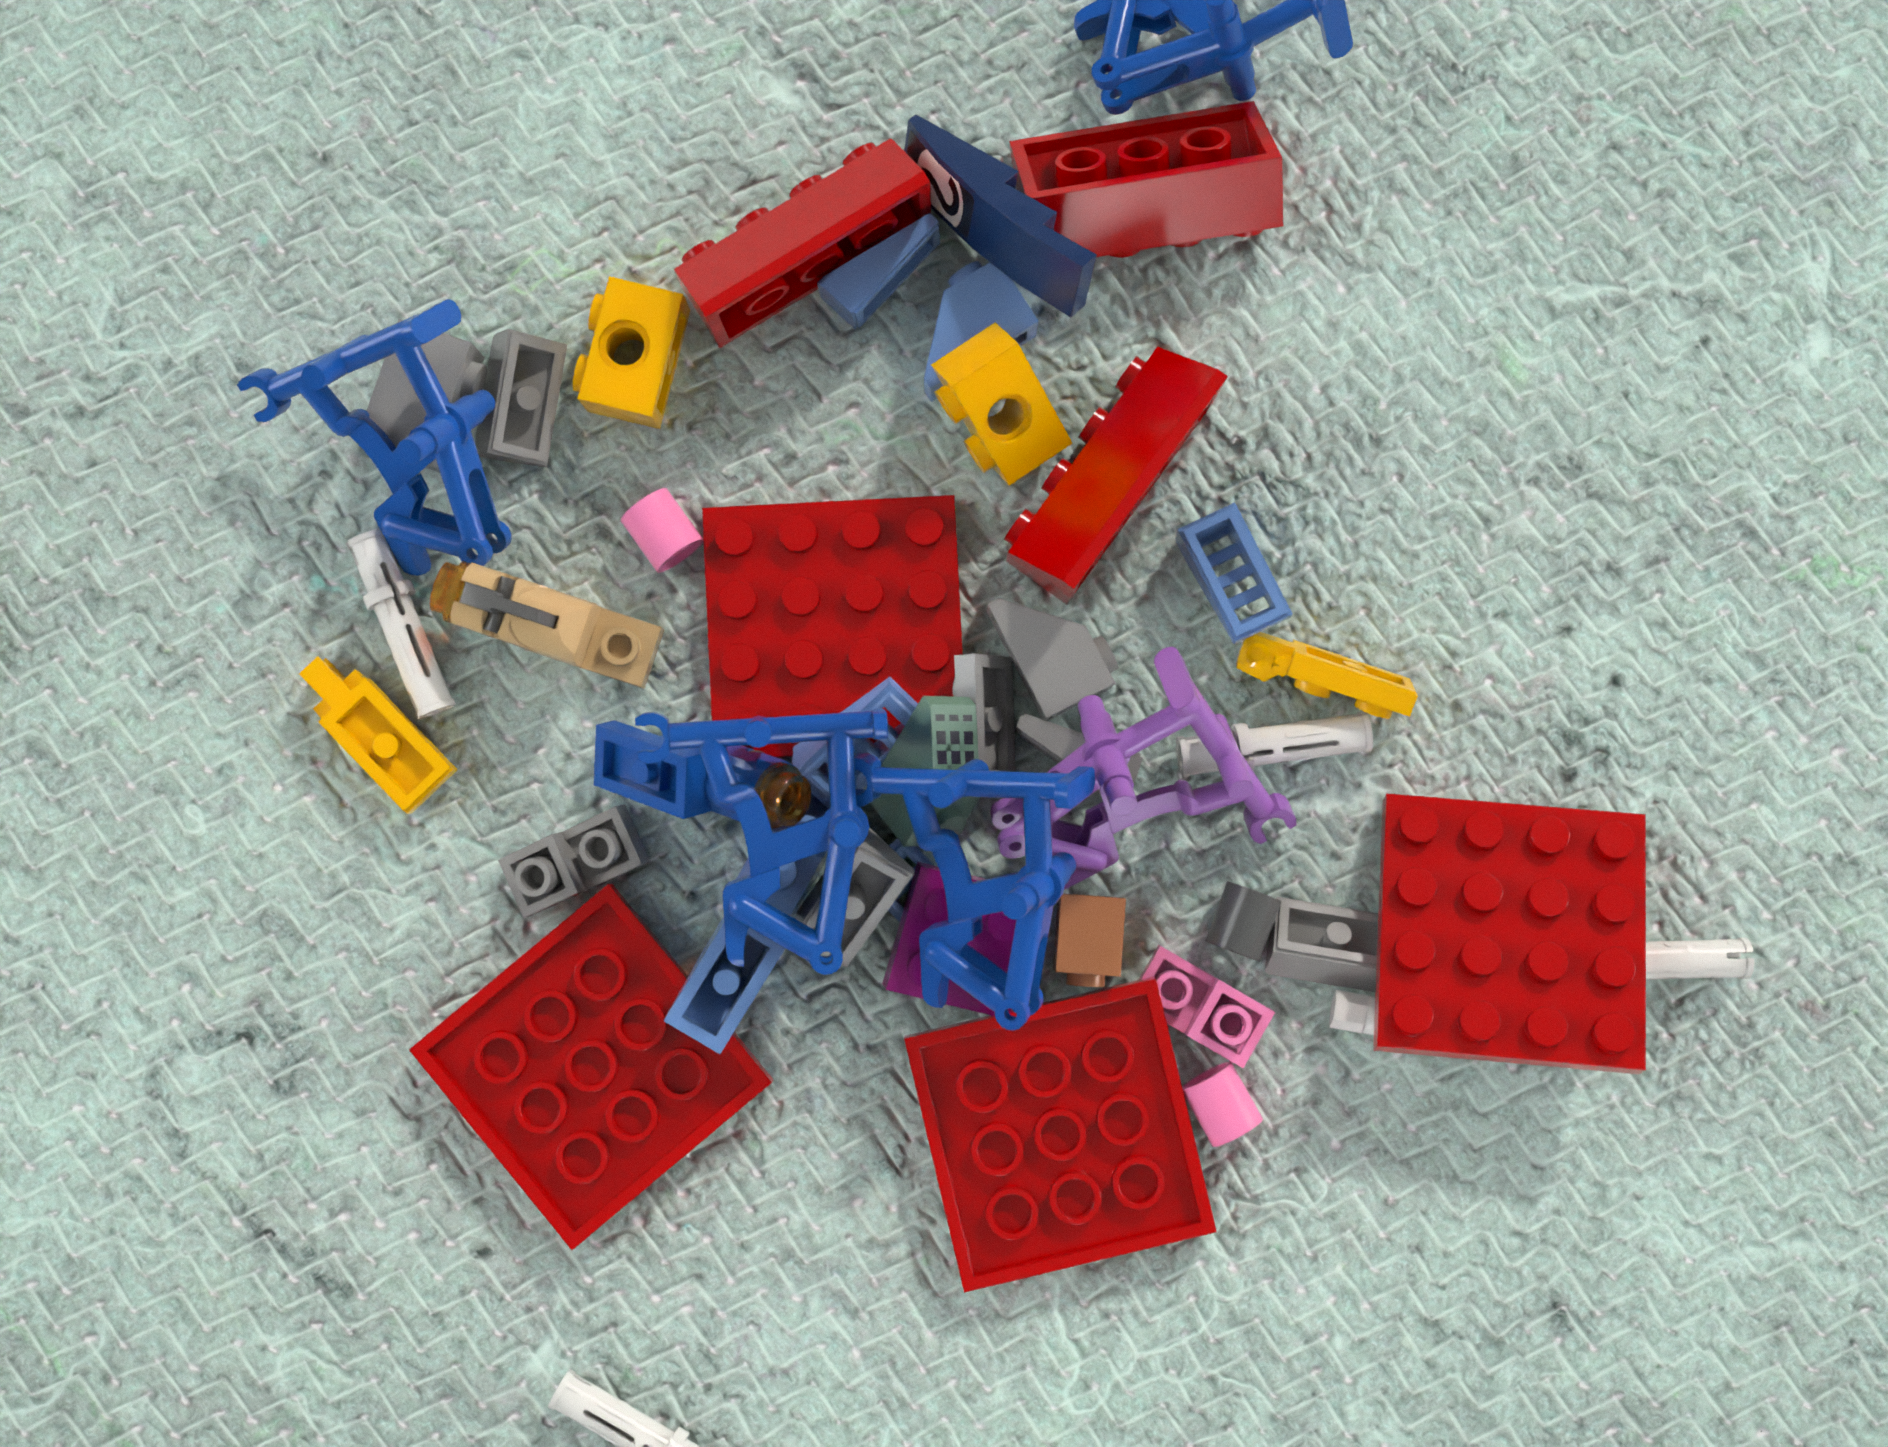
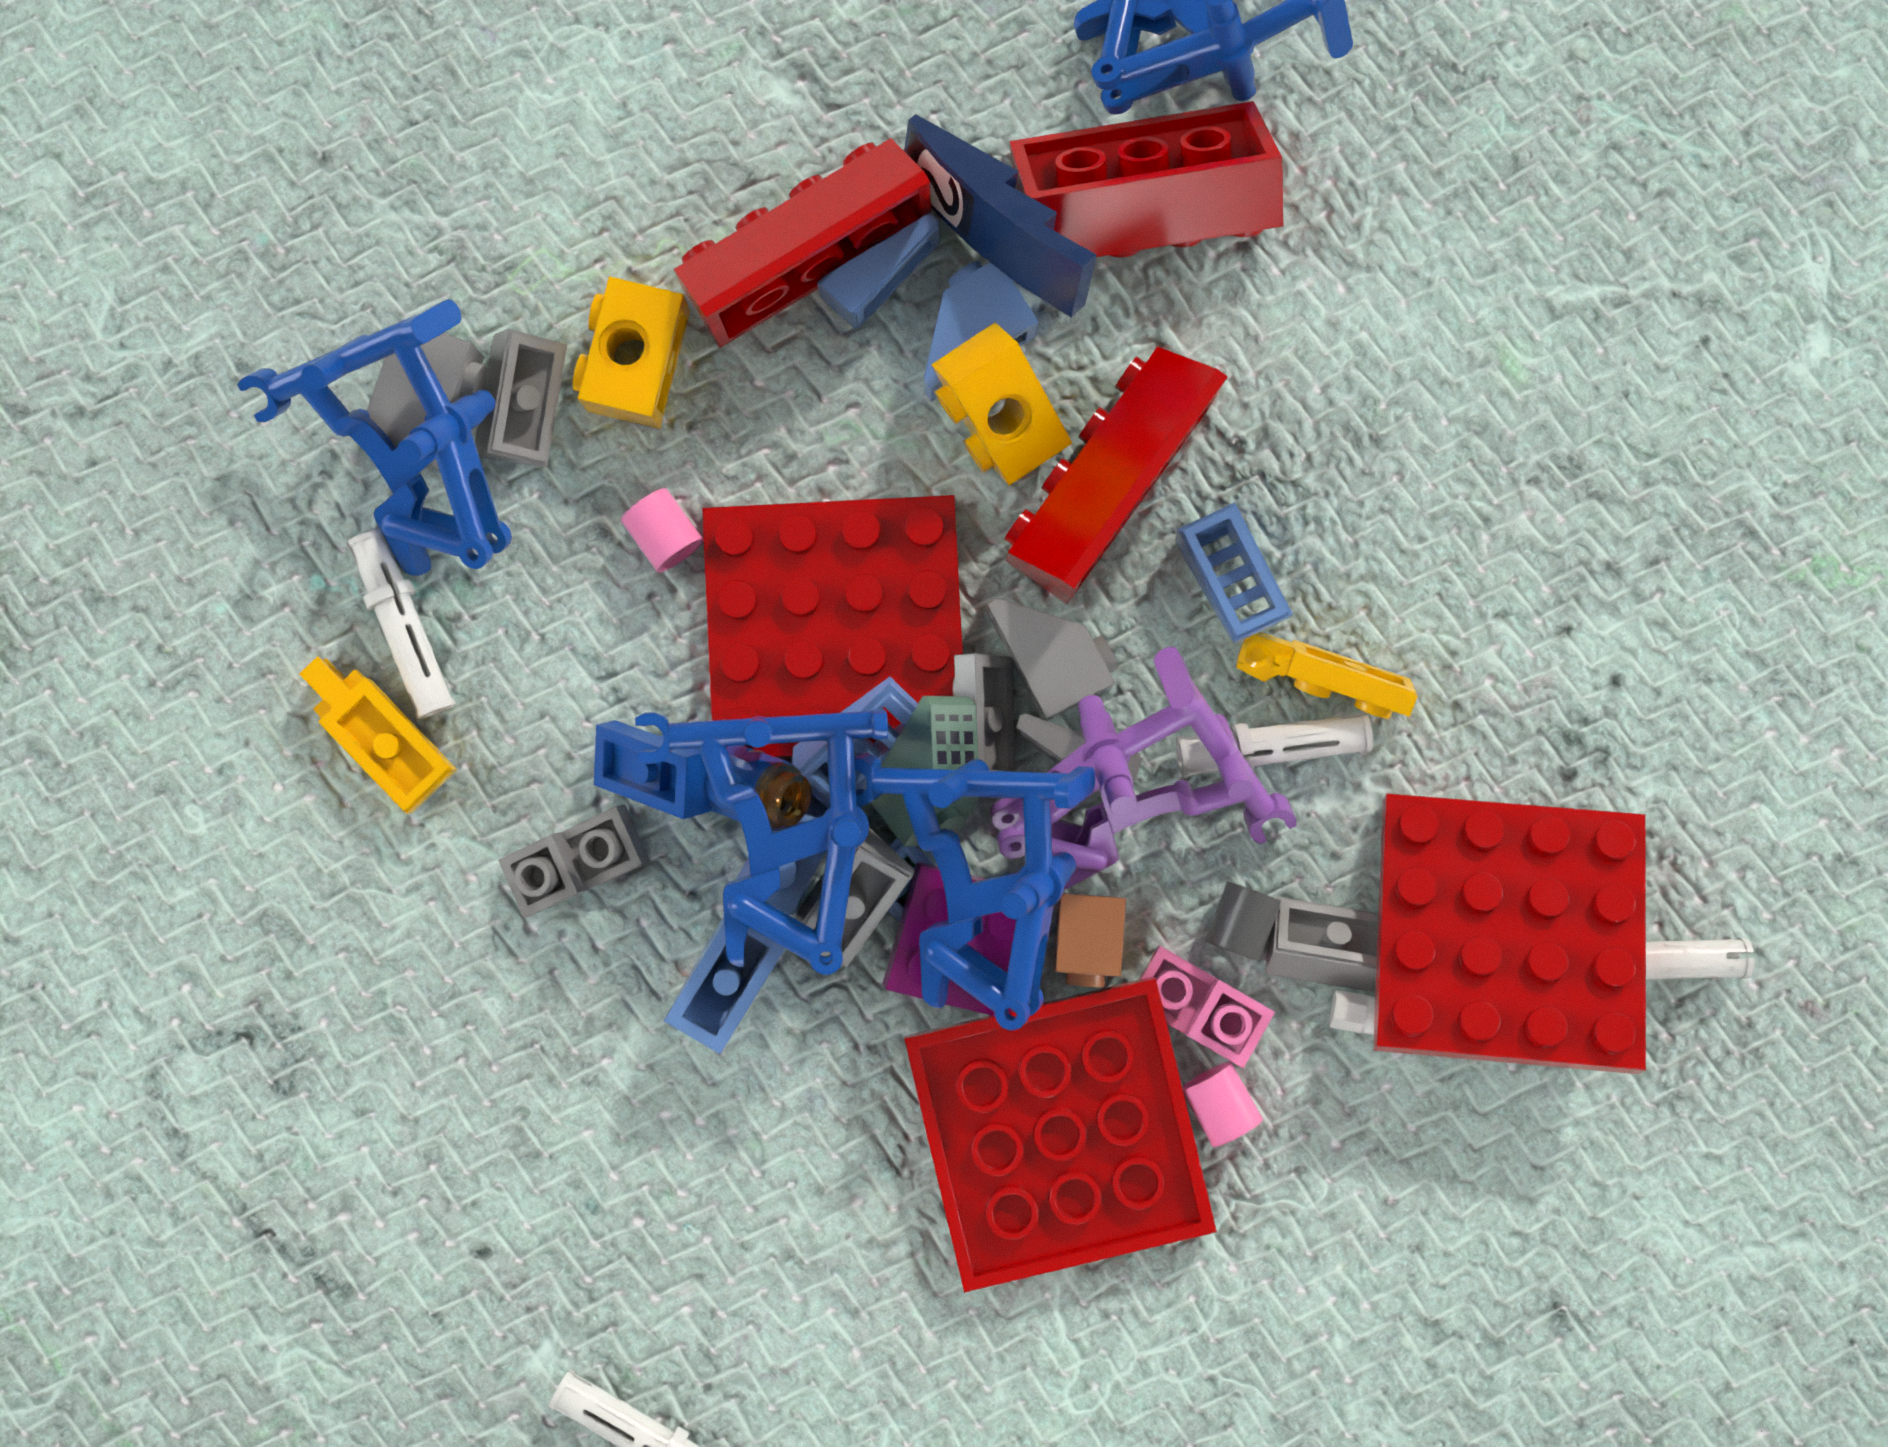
(546, 622): tan plate -> none
(580, 1074): red plate -> none

